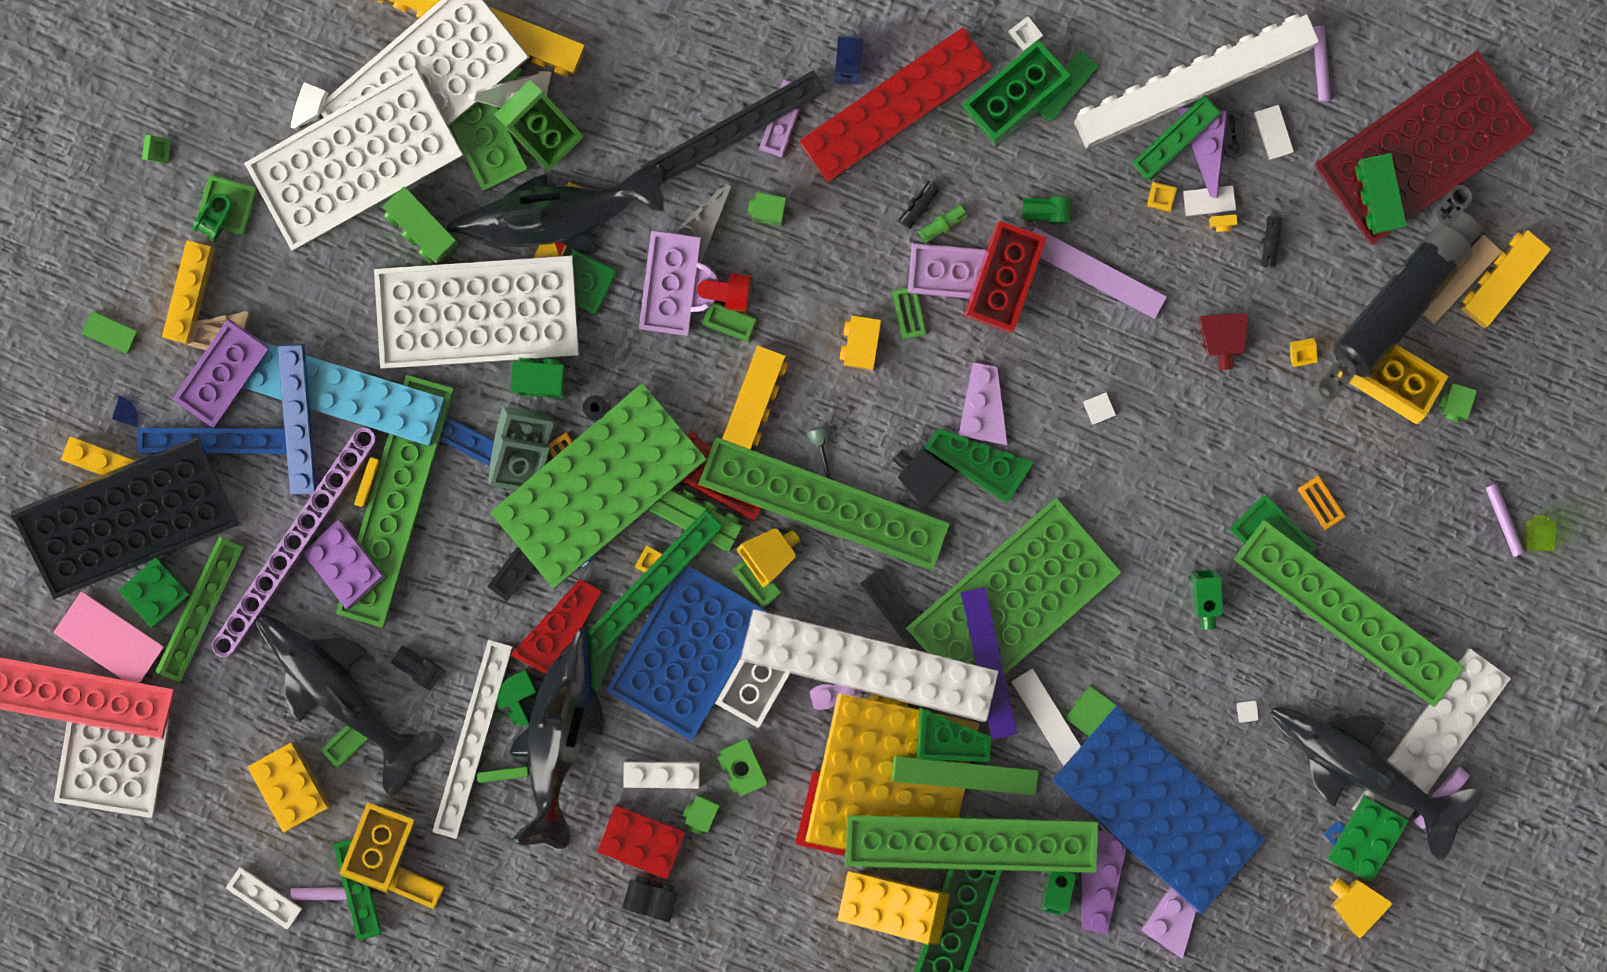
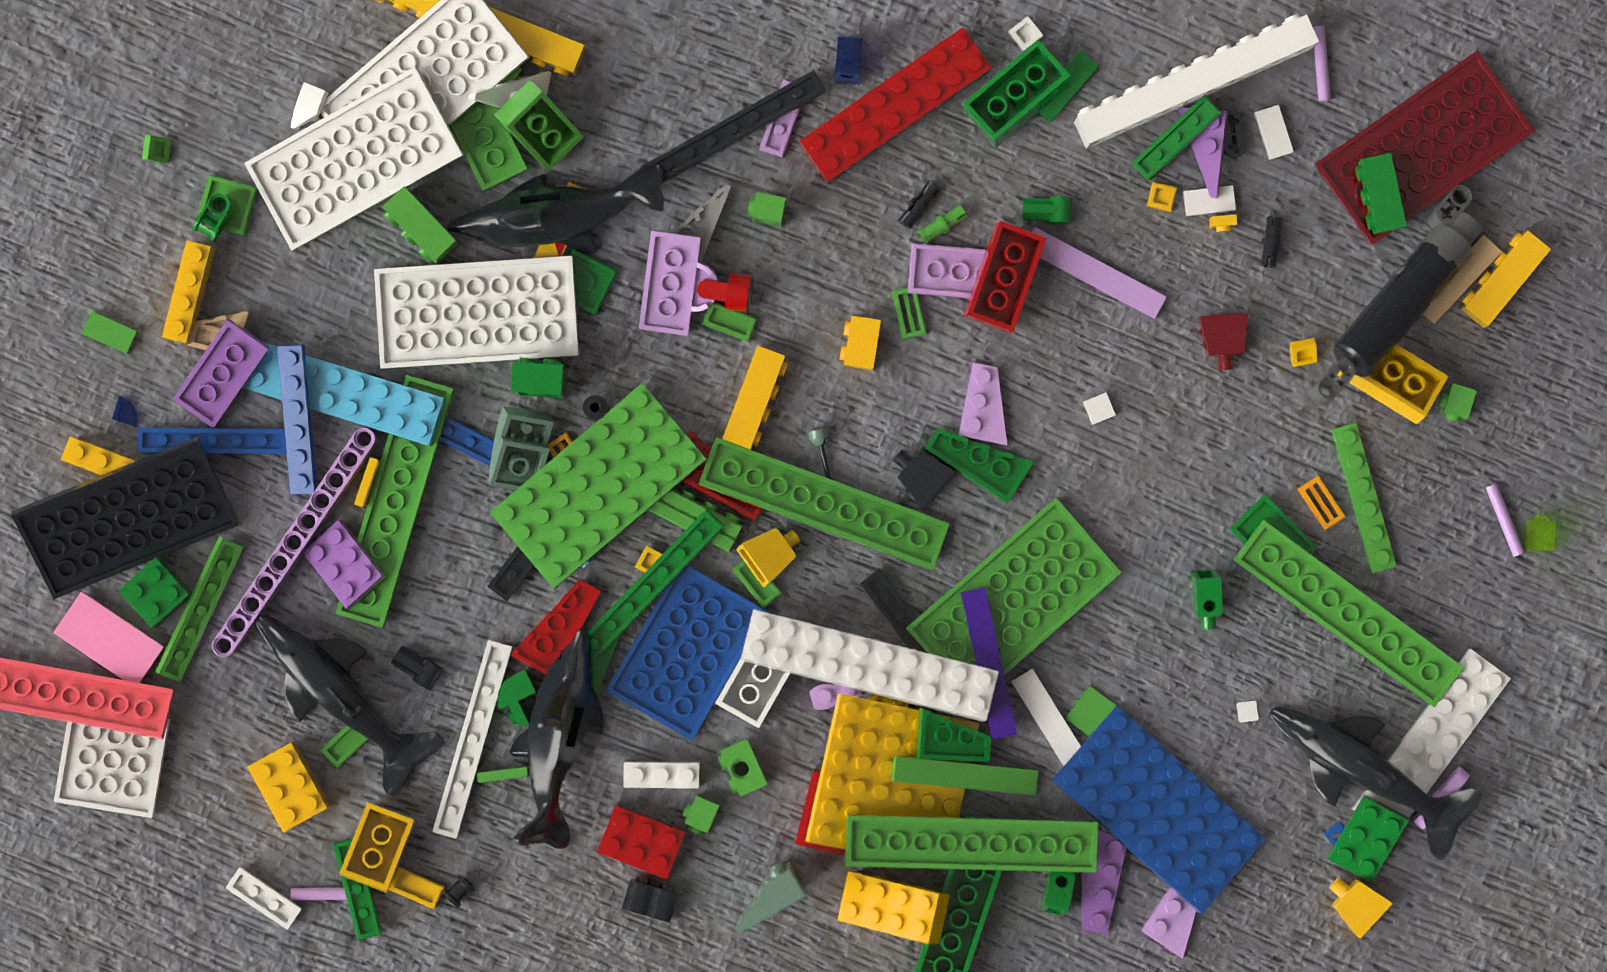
(459, 891): none -> black bush
(776, 892): none -> sand green slope
(1363, 498): none -> bright green plate

